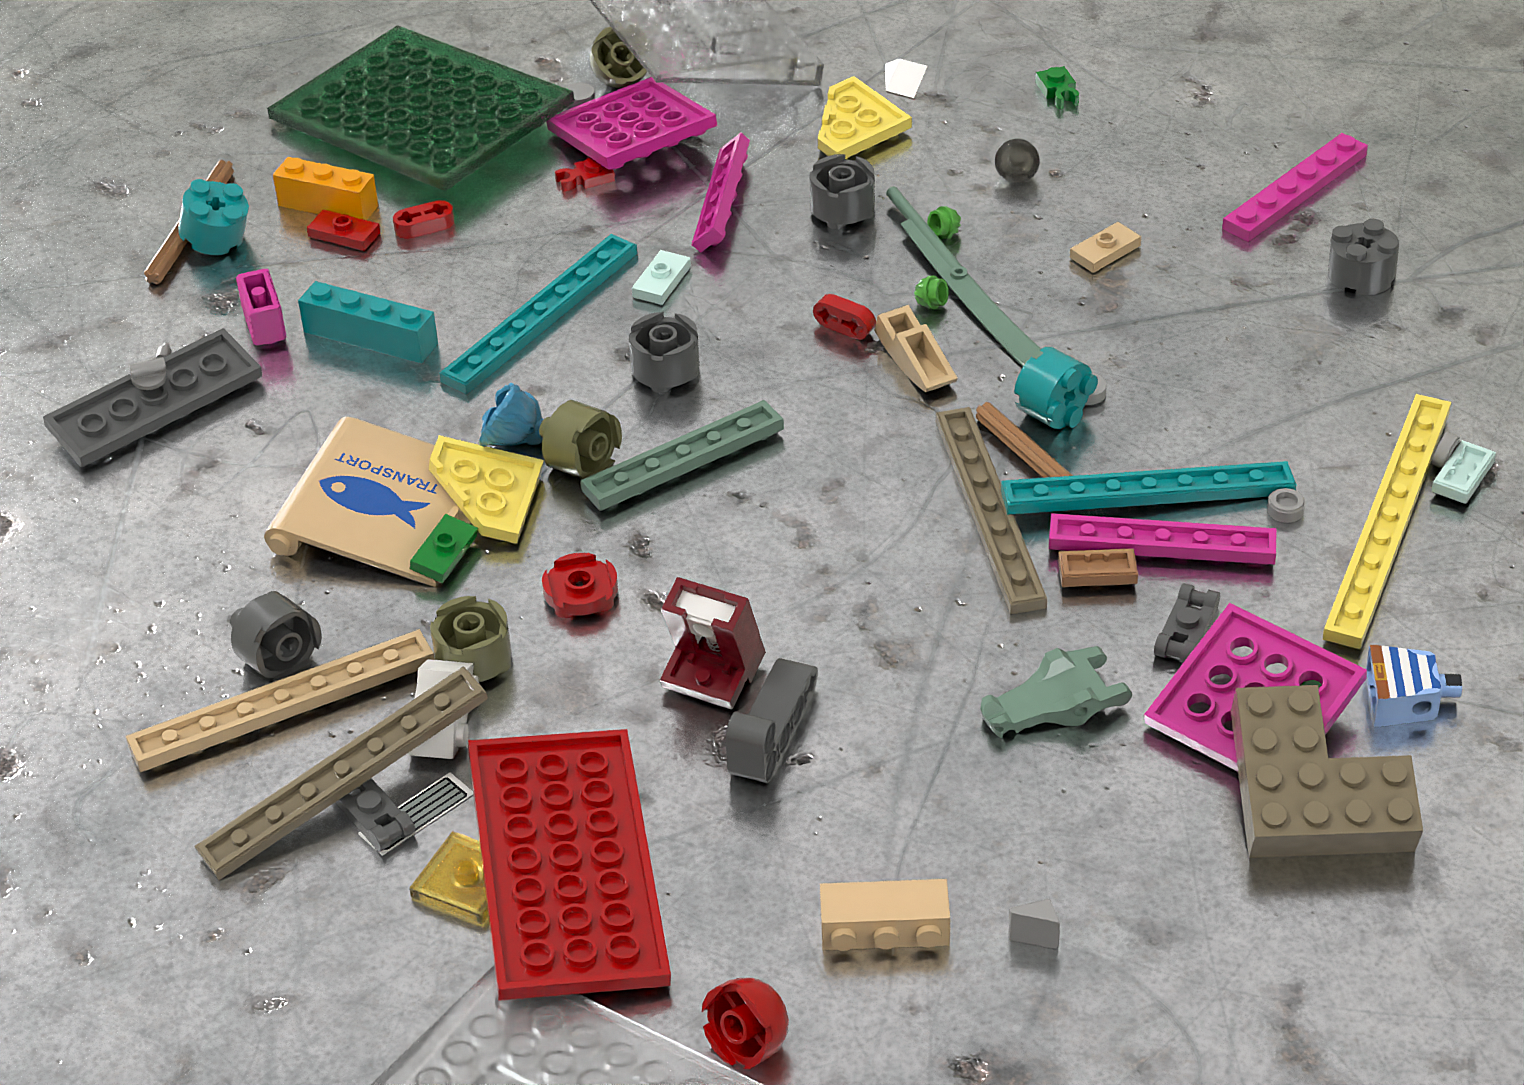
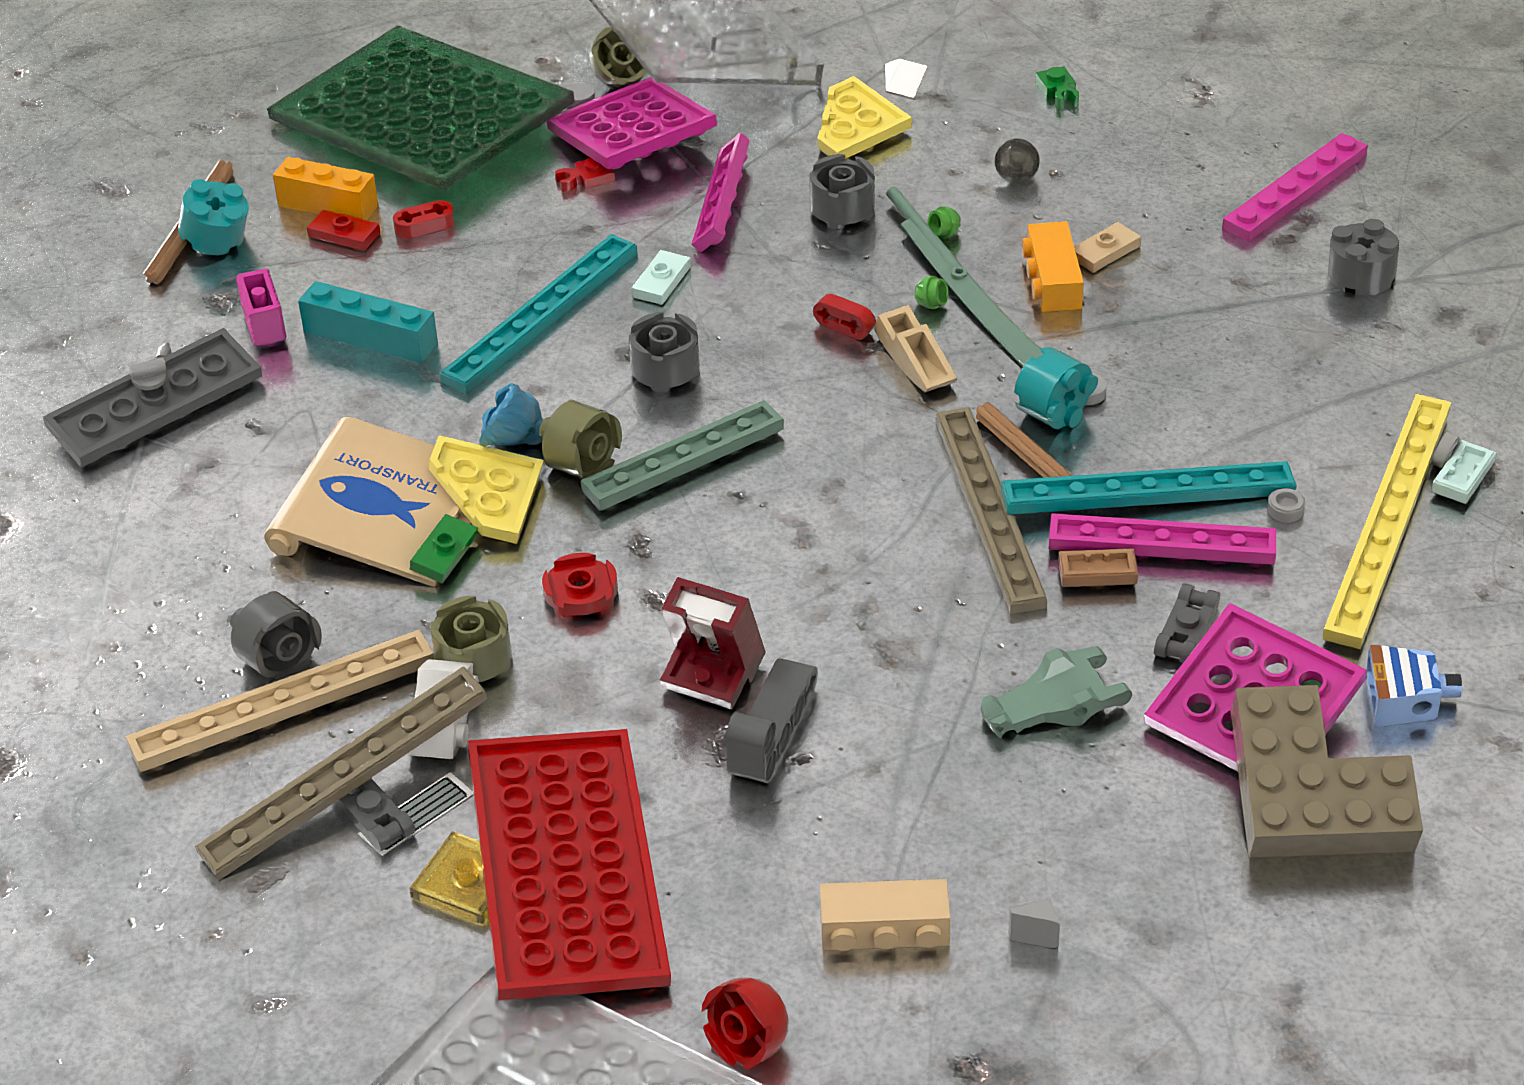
(1053, 266): none -> light orange brick

